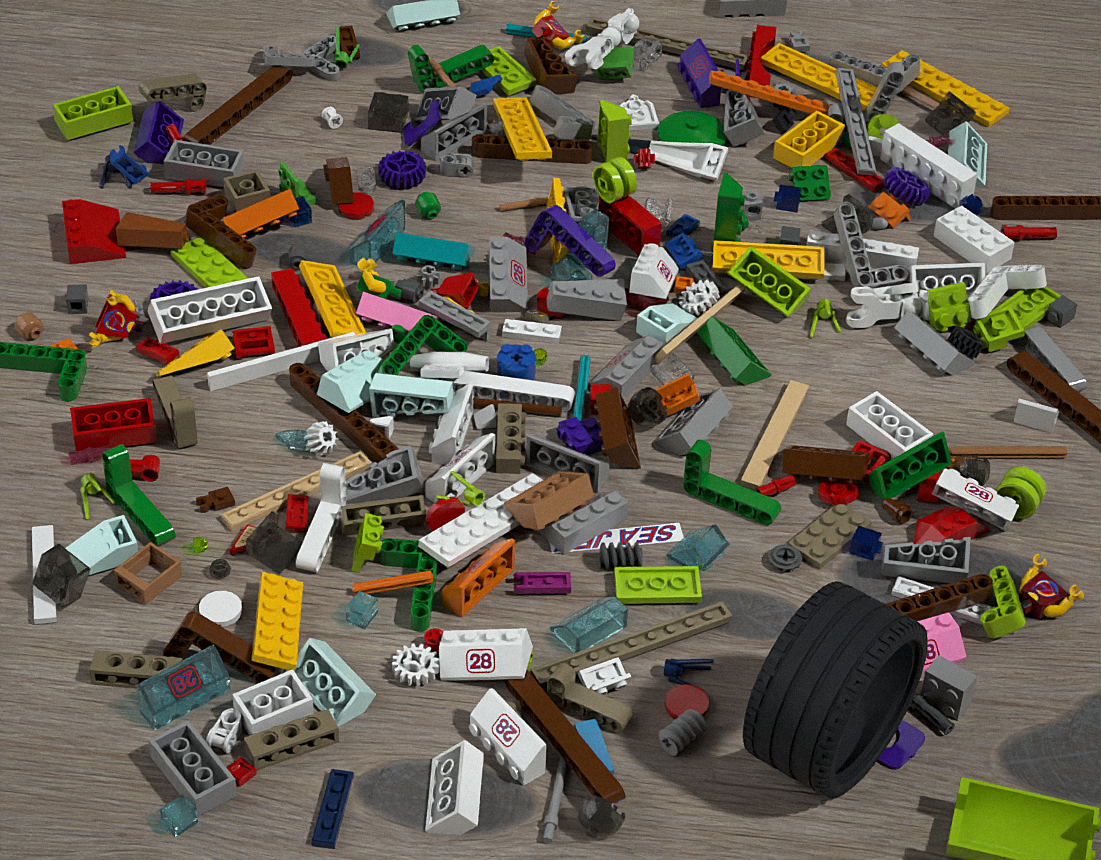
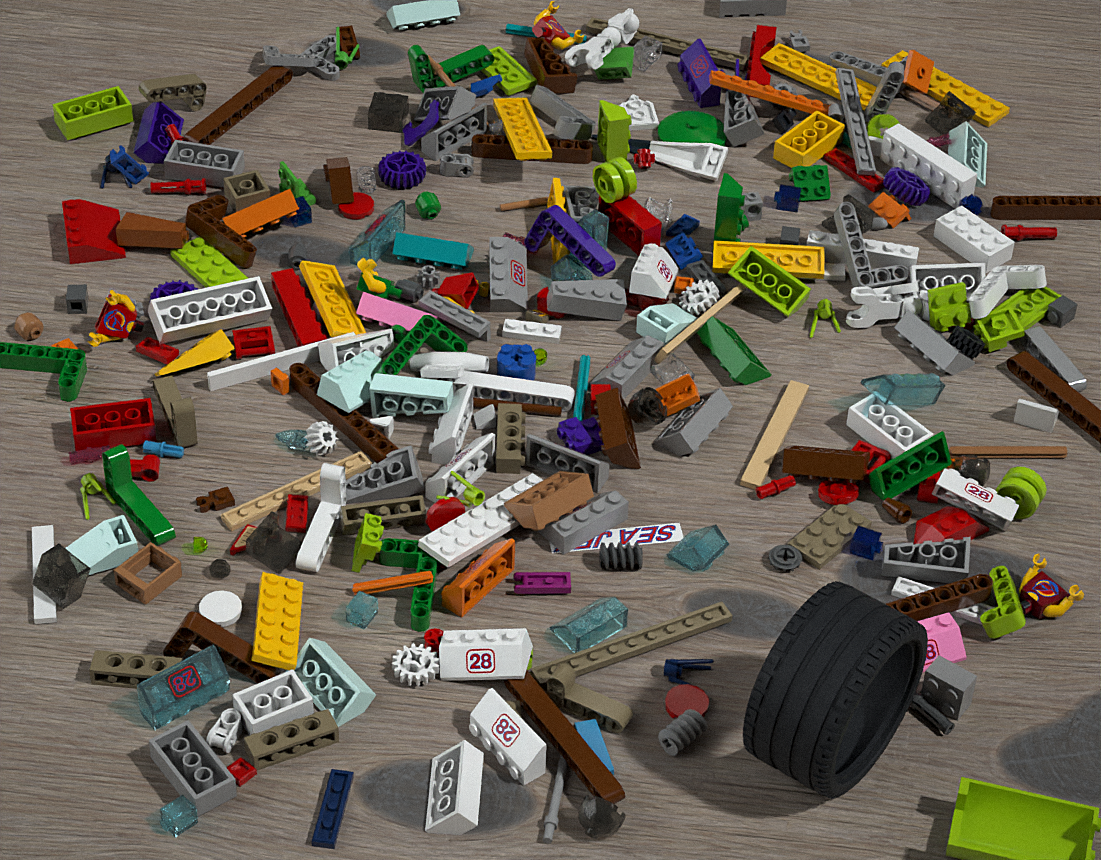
(163, 449): none -> dark azure axle
(280, 381): none -> orange plate
(333, 115): white bush -> none
(604, 676): white bracket -> none
(658, 584): lime plate -> none
(724, 492): green beam -> none
(905, 388): none -> clear light blue slope
(909, 742): dark purple piece -> none
(918, 71): none -> orange plate

